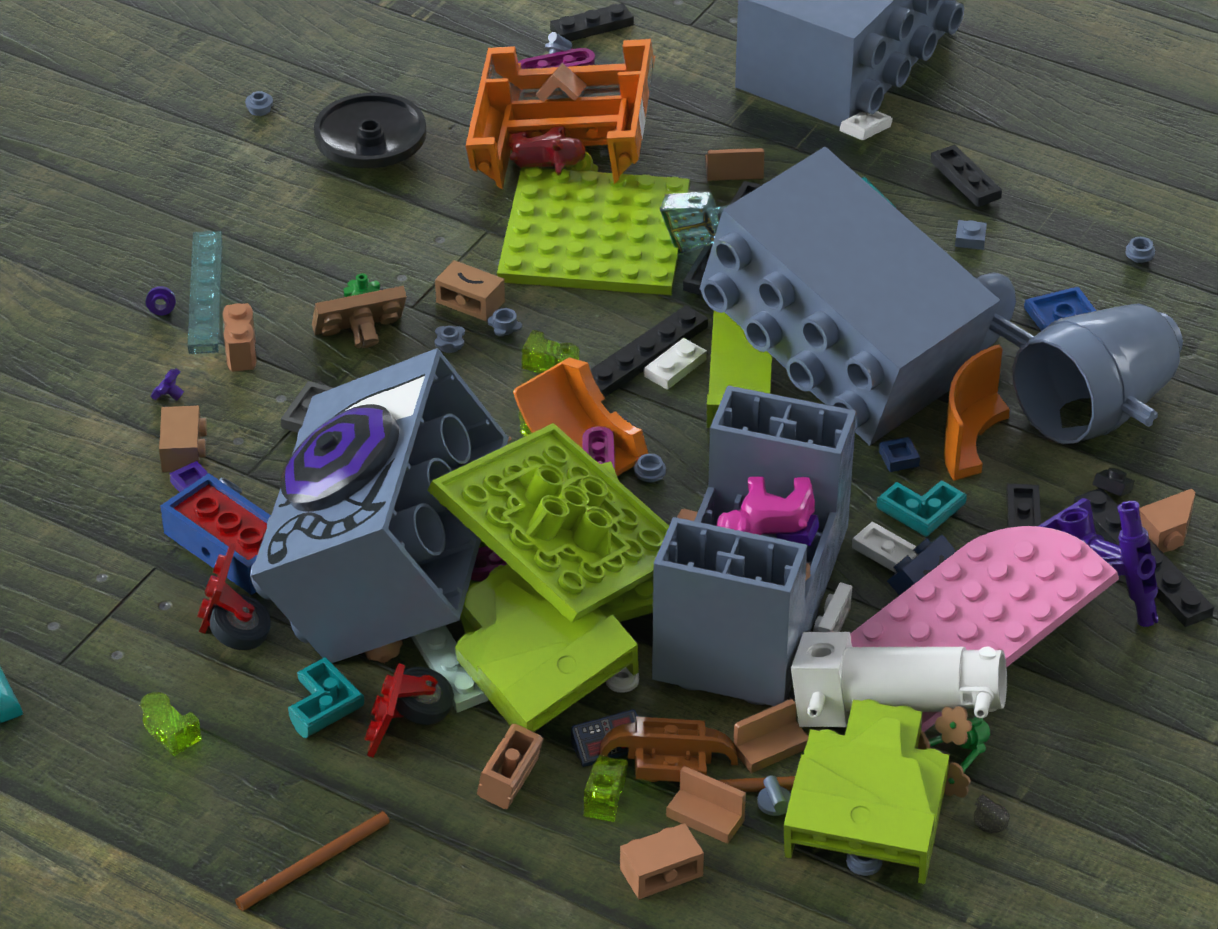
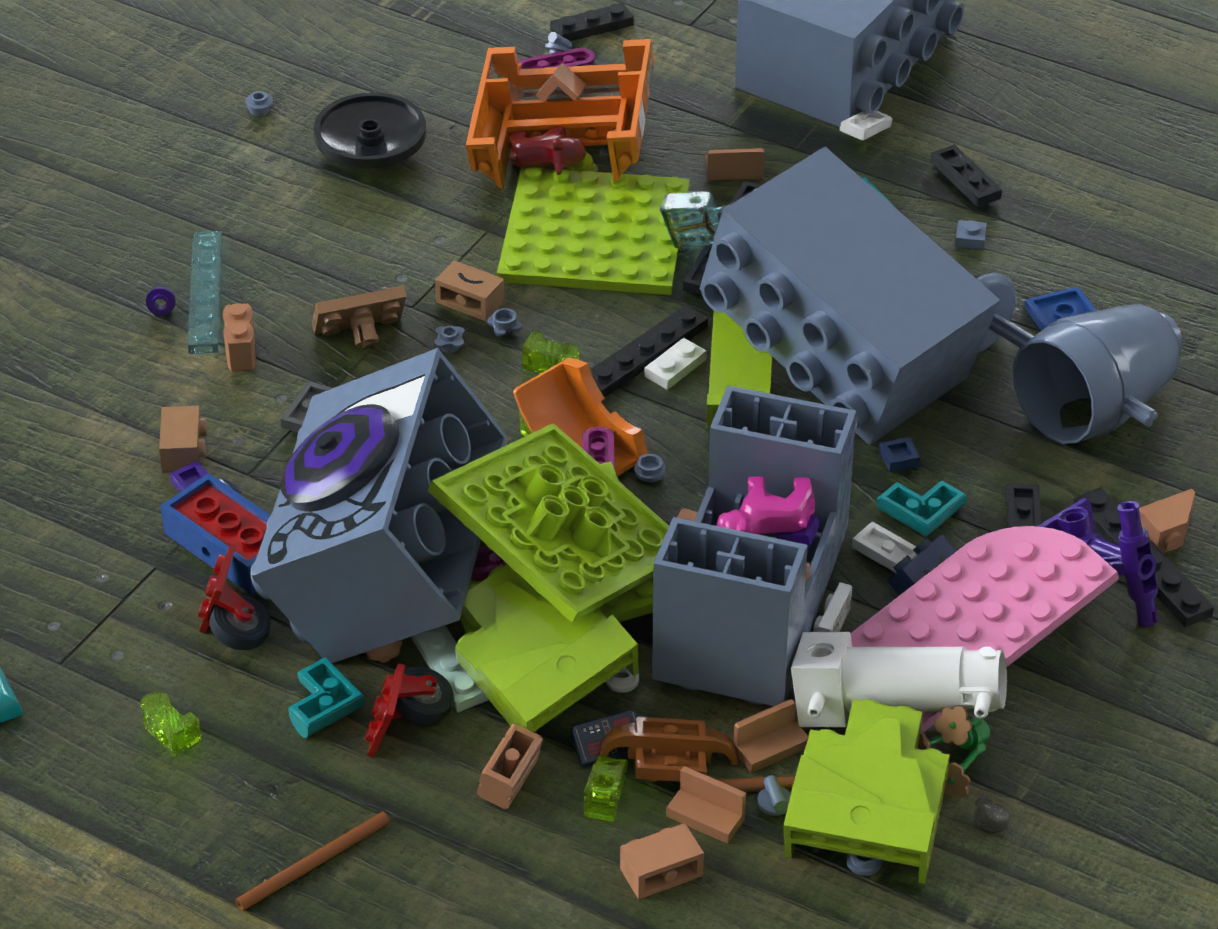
(168, 386): dark purple plant -> none
(361, 286): green plant -> none
(972, 410): orange panel -> none
(1114, 481): black plate -> none
(1140, 250): sand blue plate -> none

